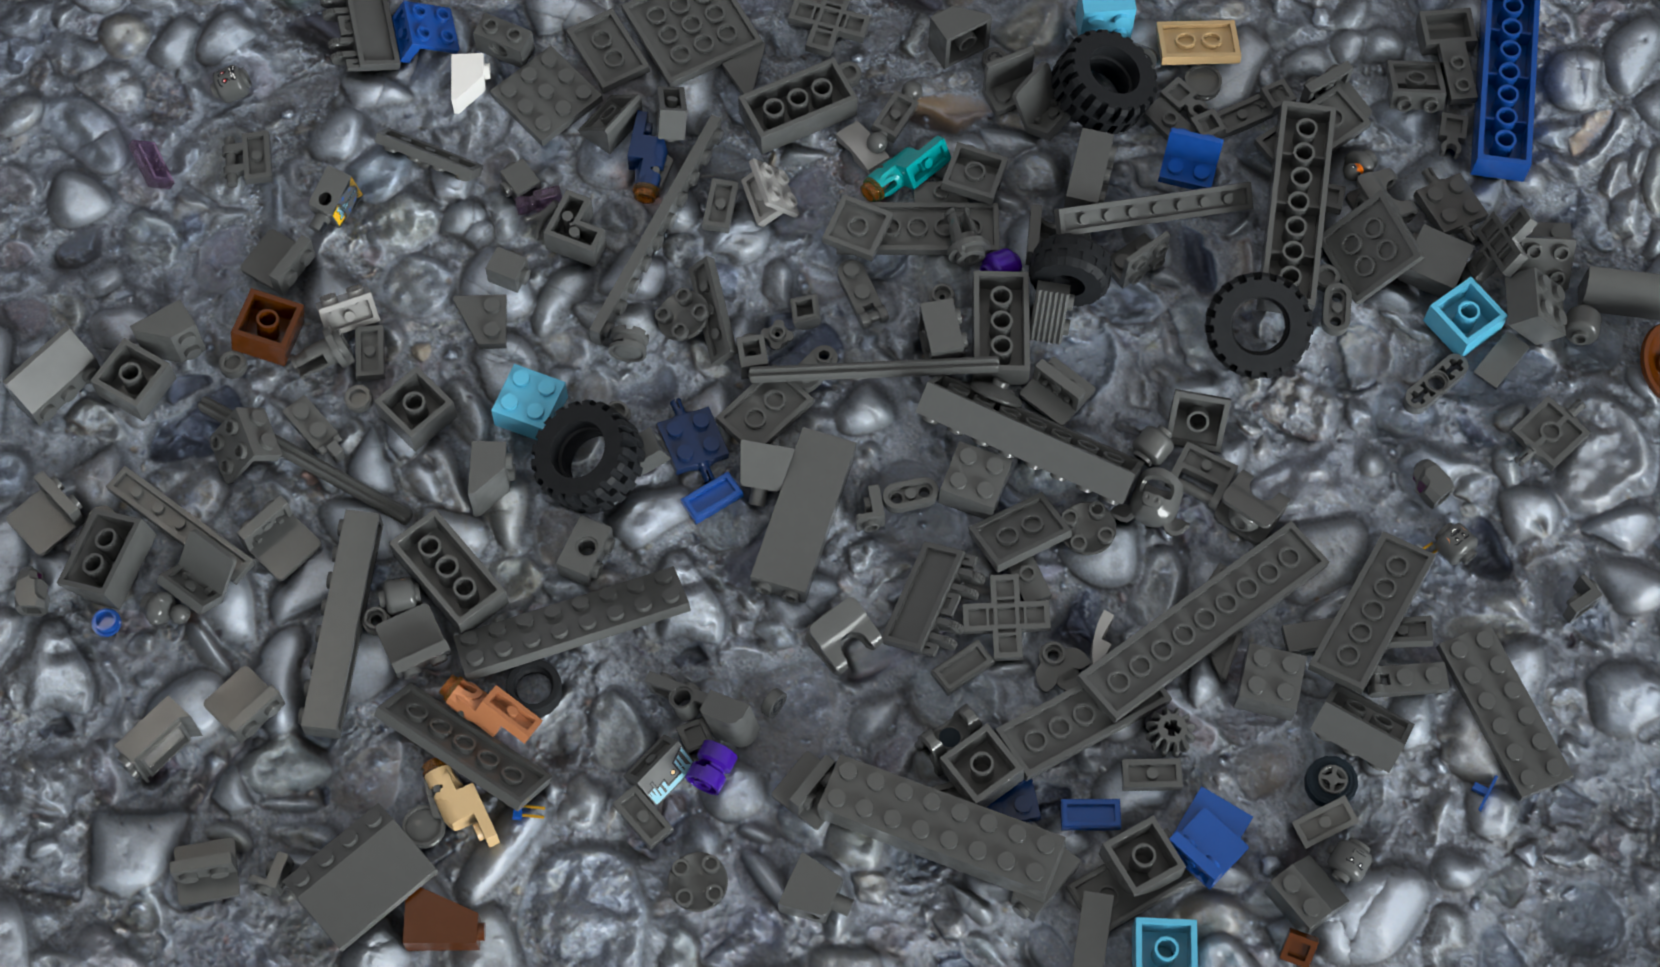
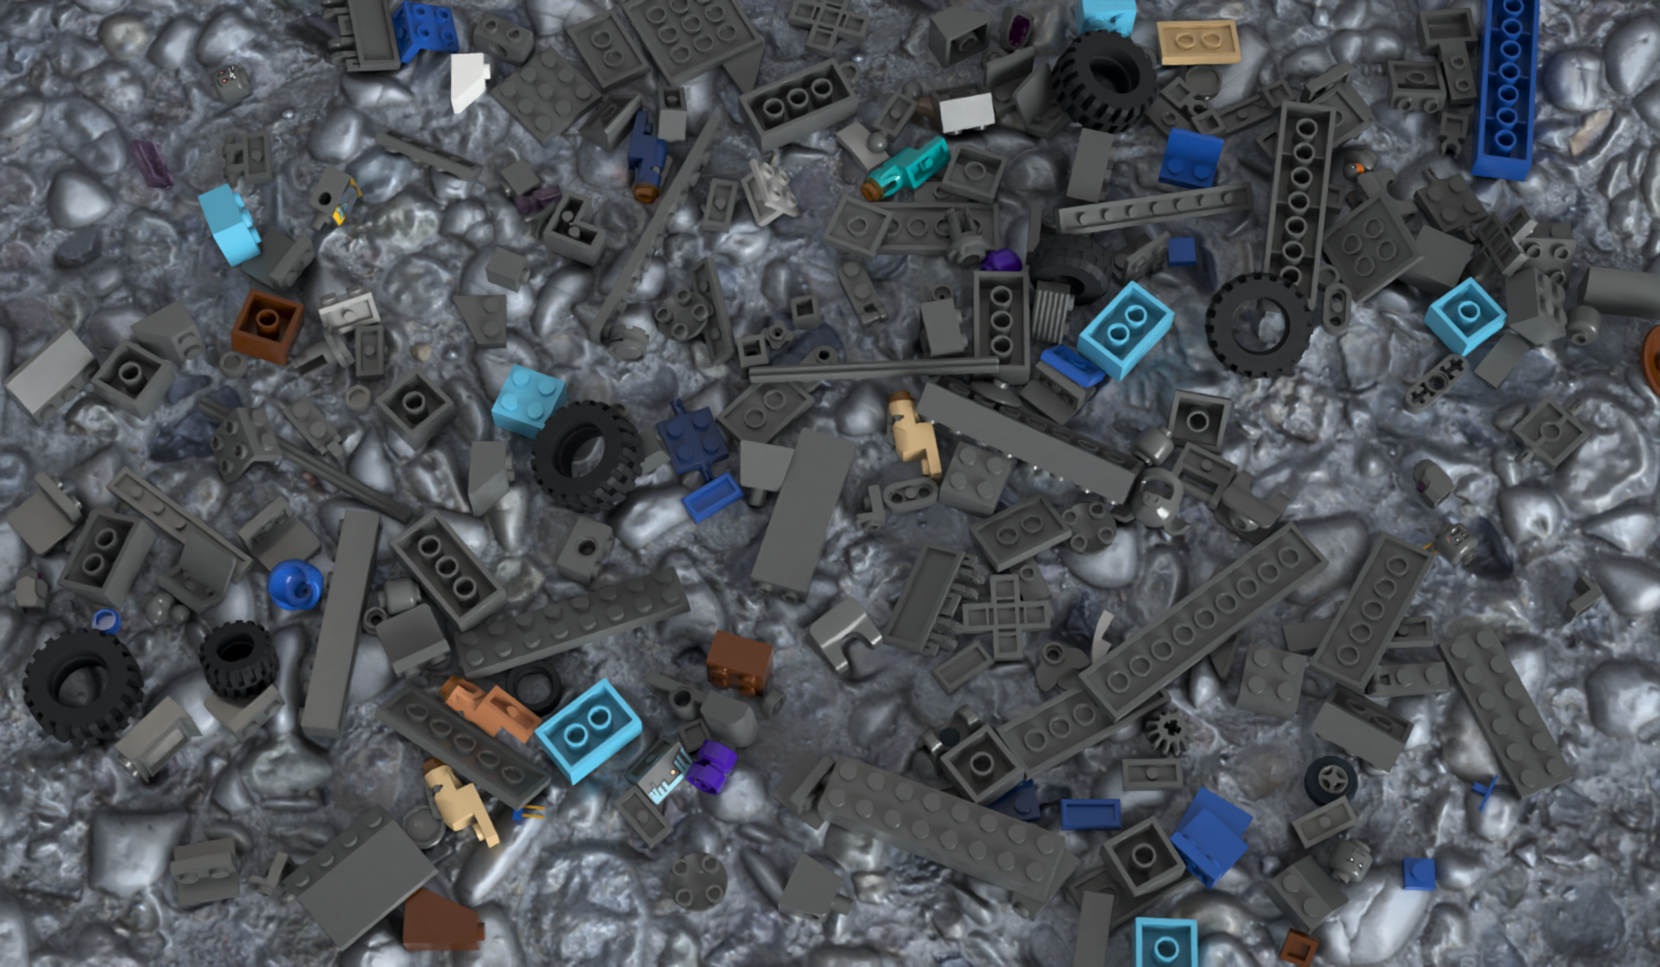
(64, 657): none -> black tyre
(231, 224): none -> medium azure brick
(242, 676): none -> black tyre
(295, 578): none -> blue piece
(588, 731): none -> medium azure brick
(739, 664): none -> reddish brown brick
(910, 436): none -> tan plate
(962, 107): none -> slope
(1015, 28): none -> rock
(1073, 365): none -> blue tile
(1125, 331): none -> medium azure brick
(1181, 252): none -> blue tile
(1418, 874): none -> blue plate

